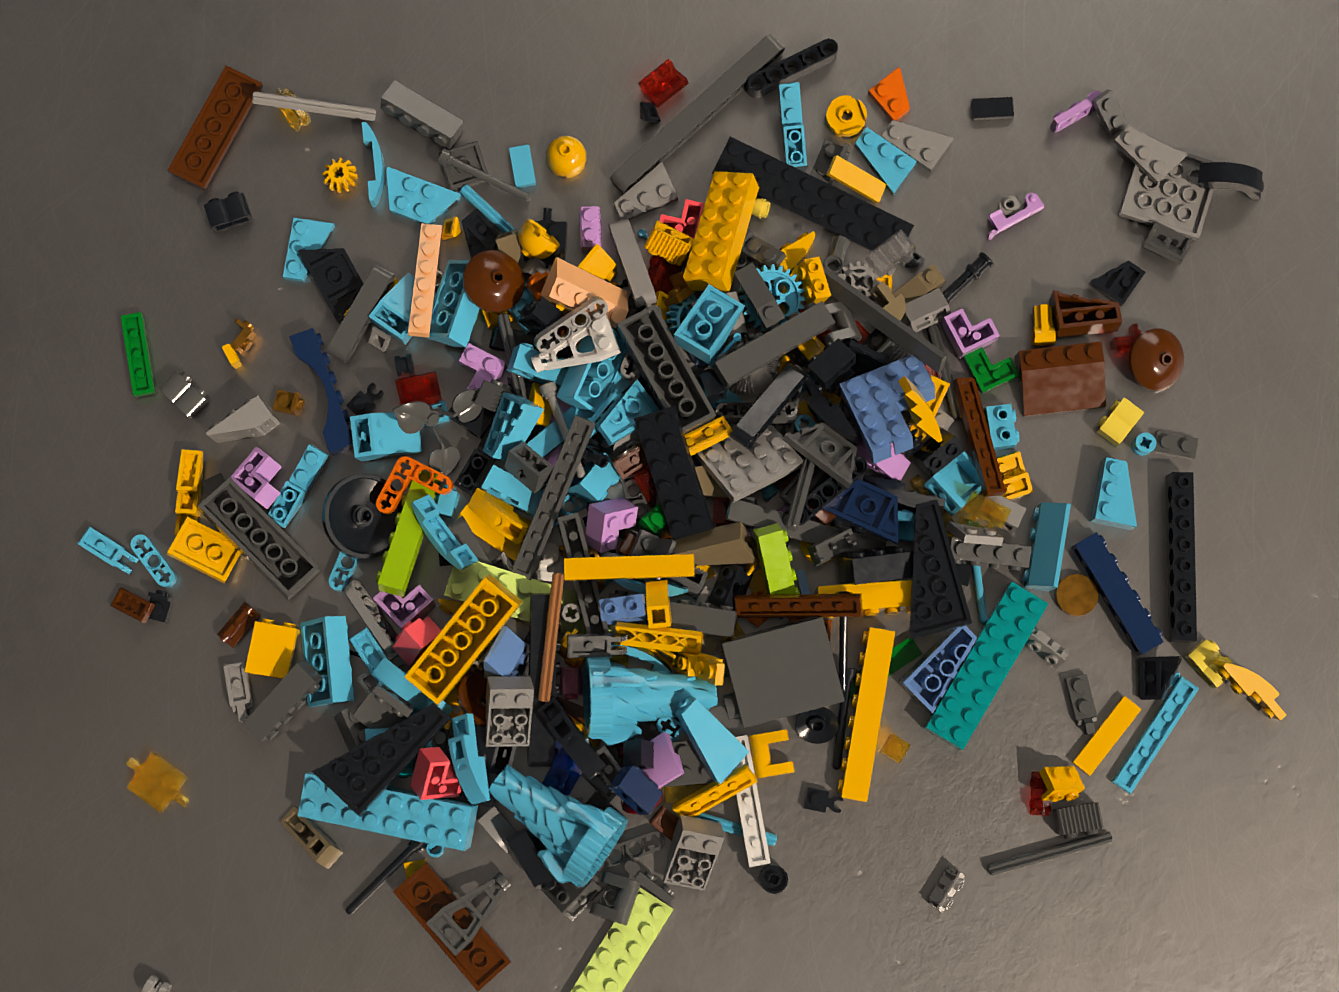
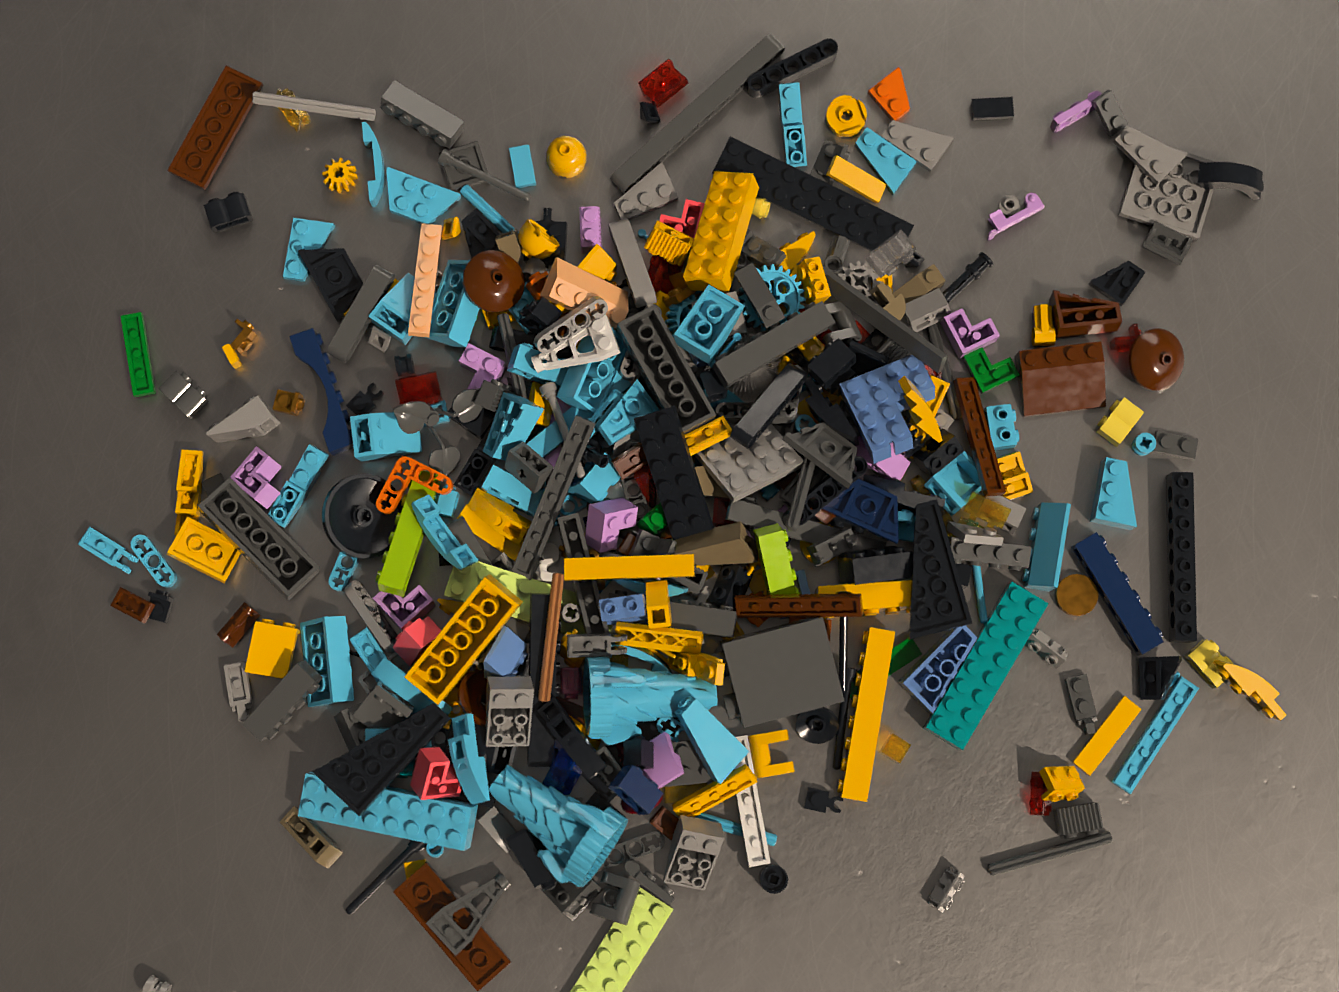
(157, 782): clear yellow plate -> none

